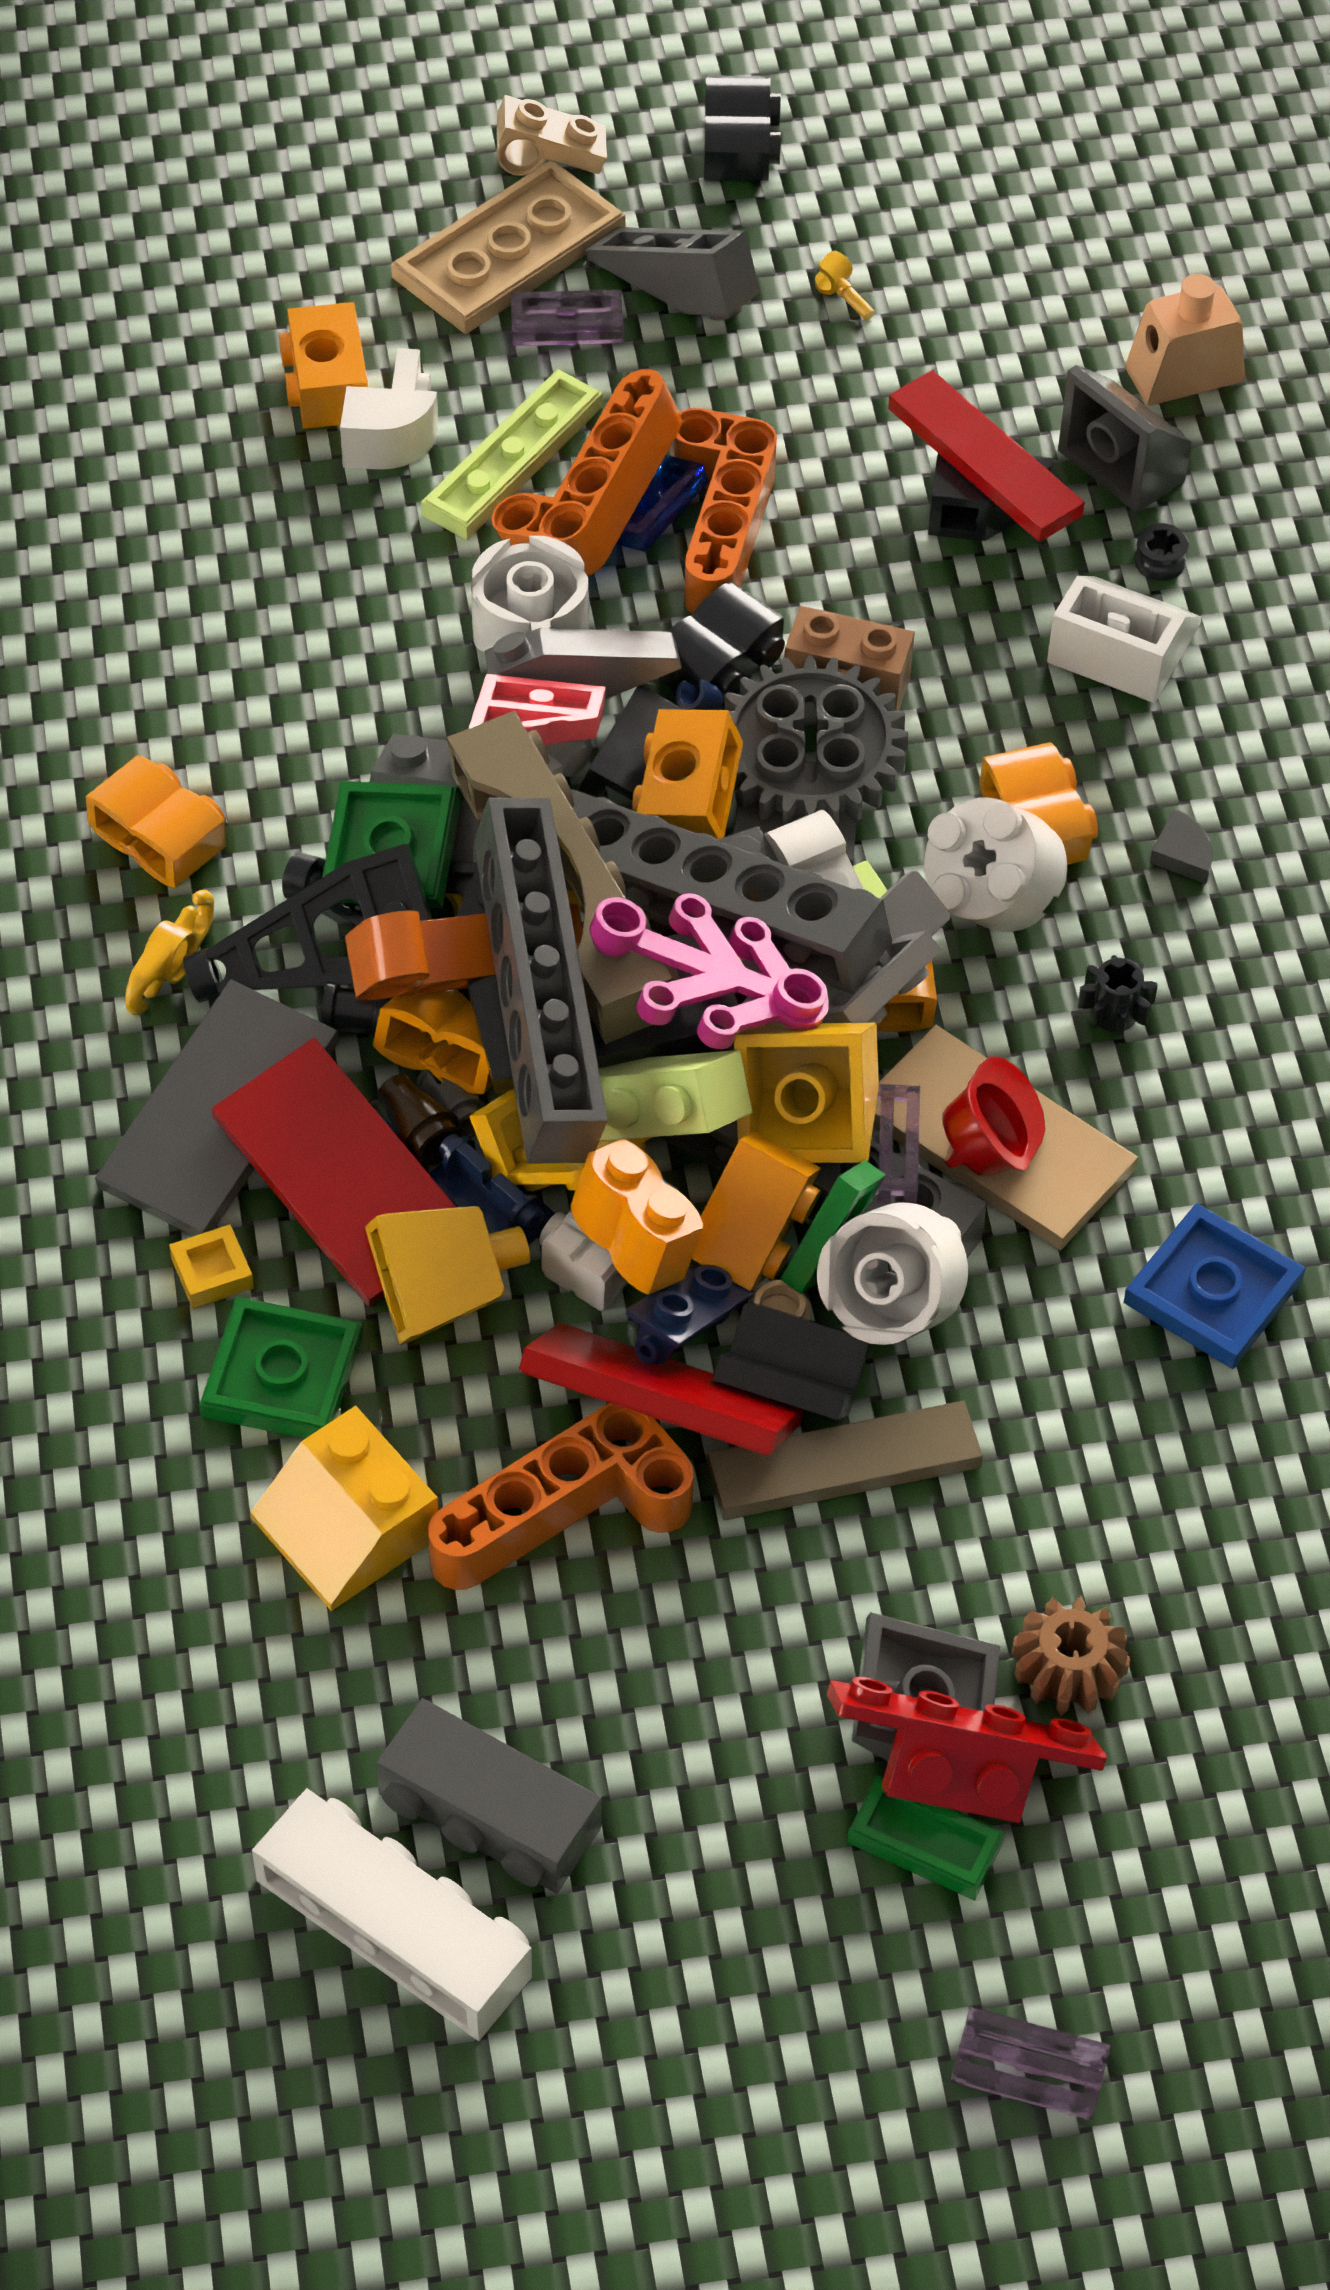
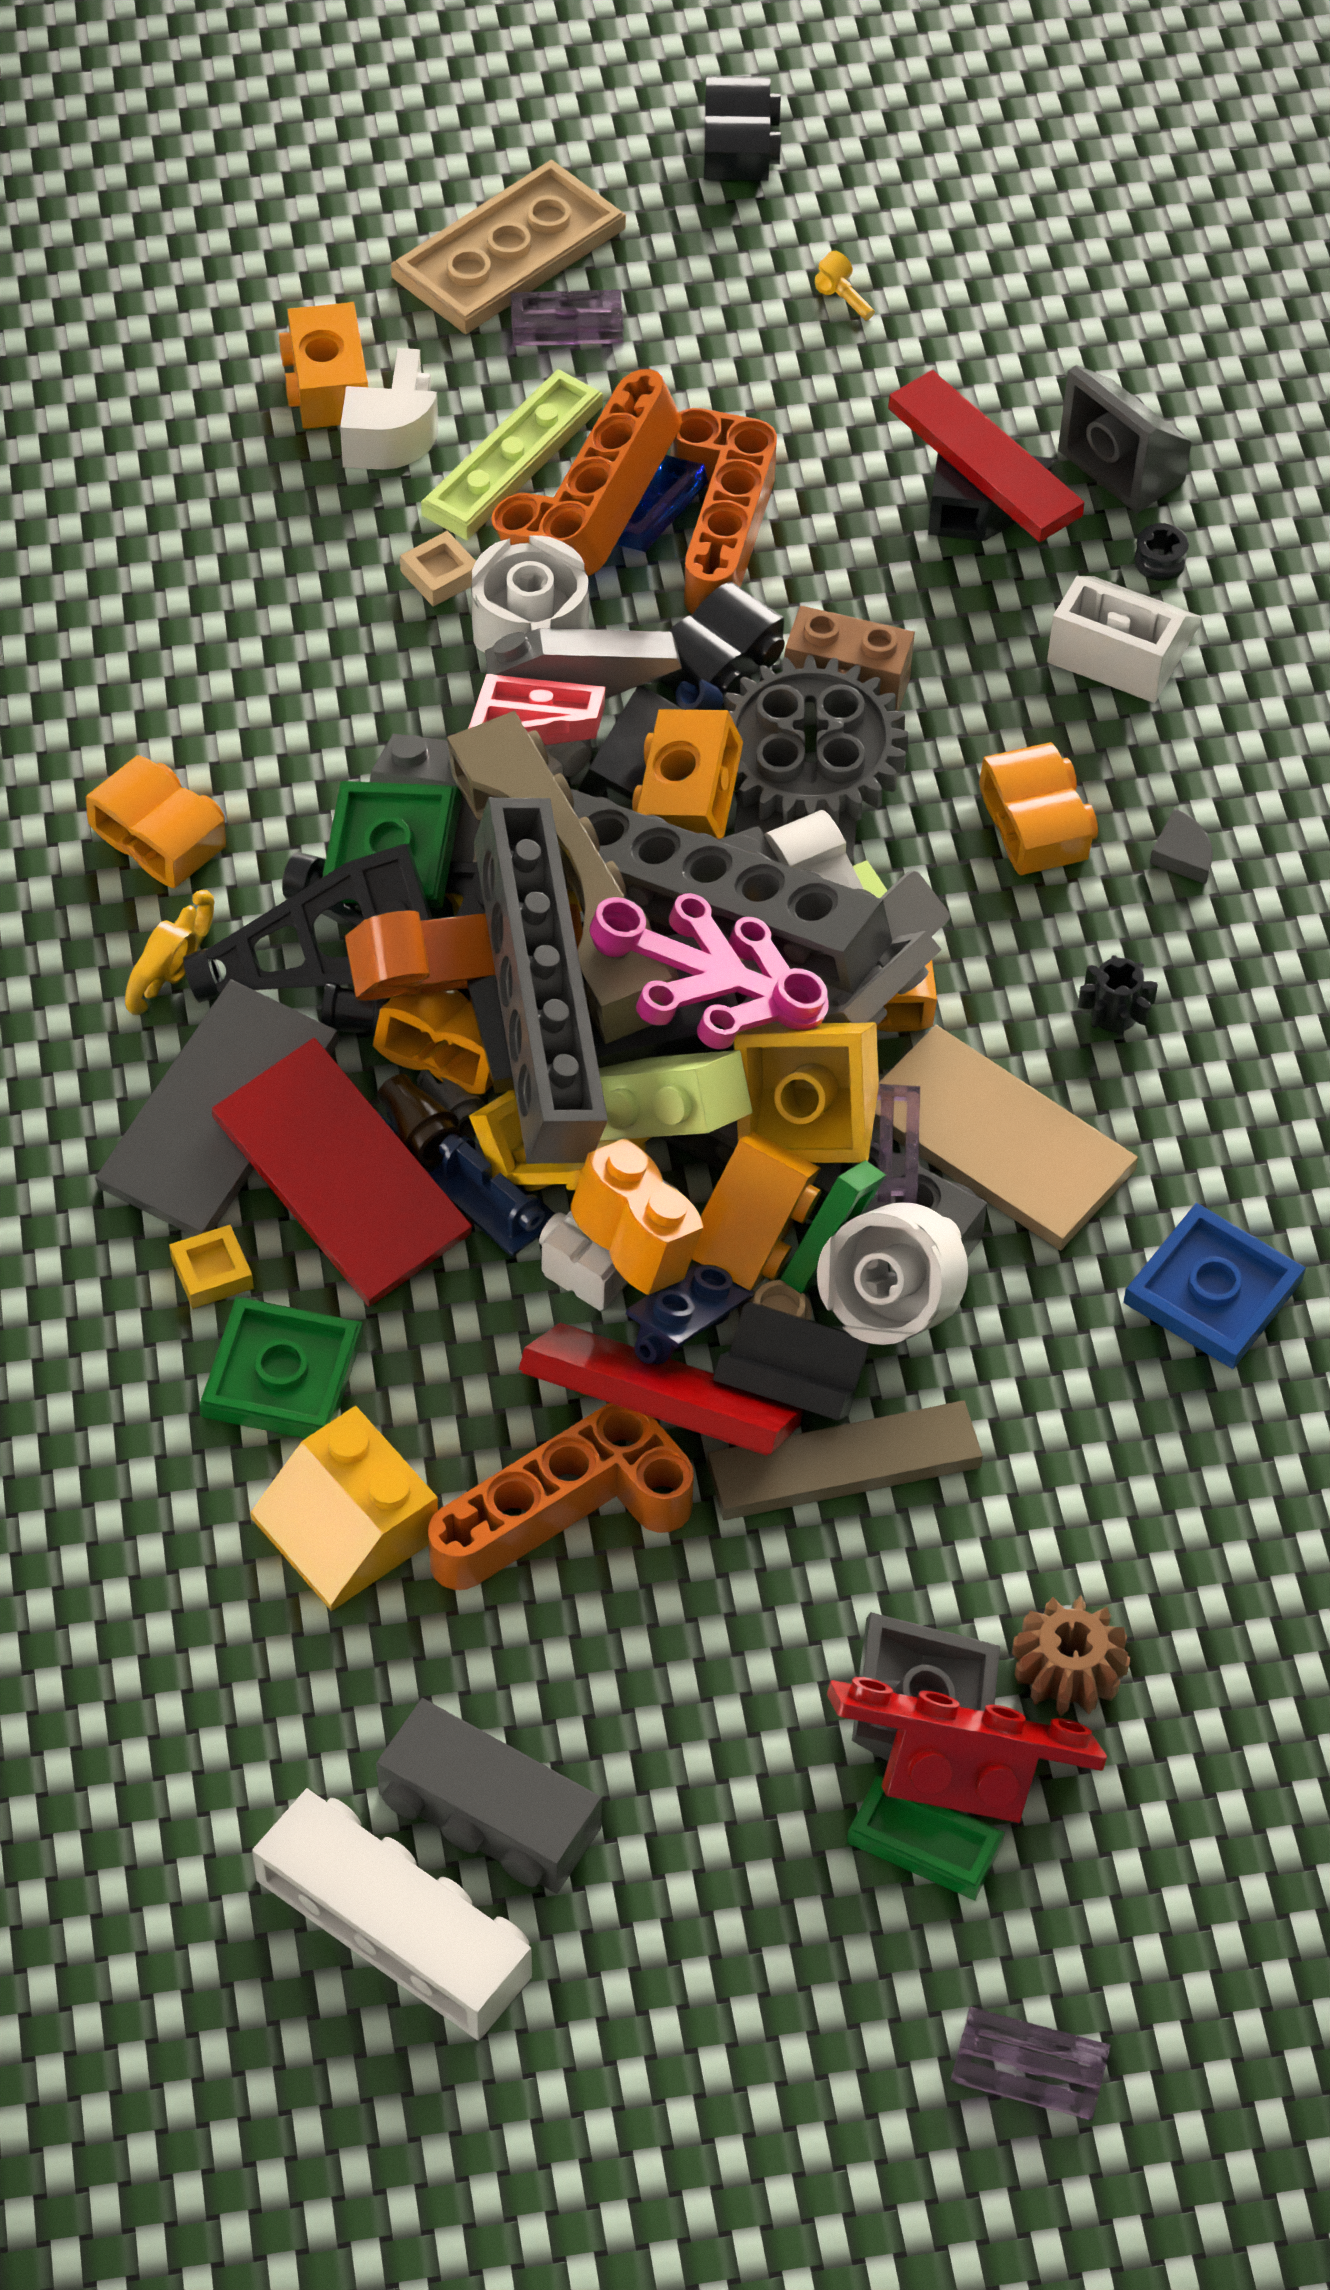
(438, 568): none -> tan plate
(440, 1265): yellow torso -> none
(547, 135): tan plate -> none
(683, 267): dark grey slope -> none
(994, 864): white brick -> none
(994, 1121): red piece -> none
(1187, 343): light nougat torso -> none

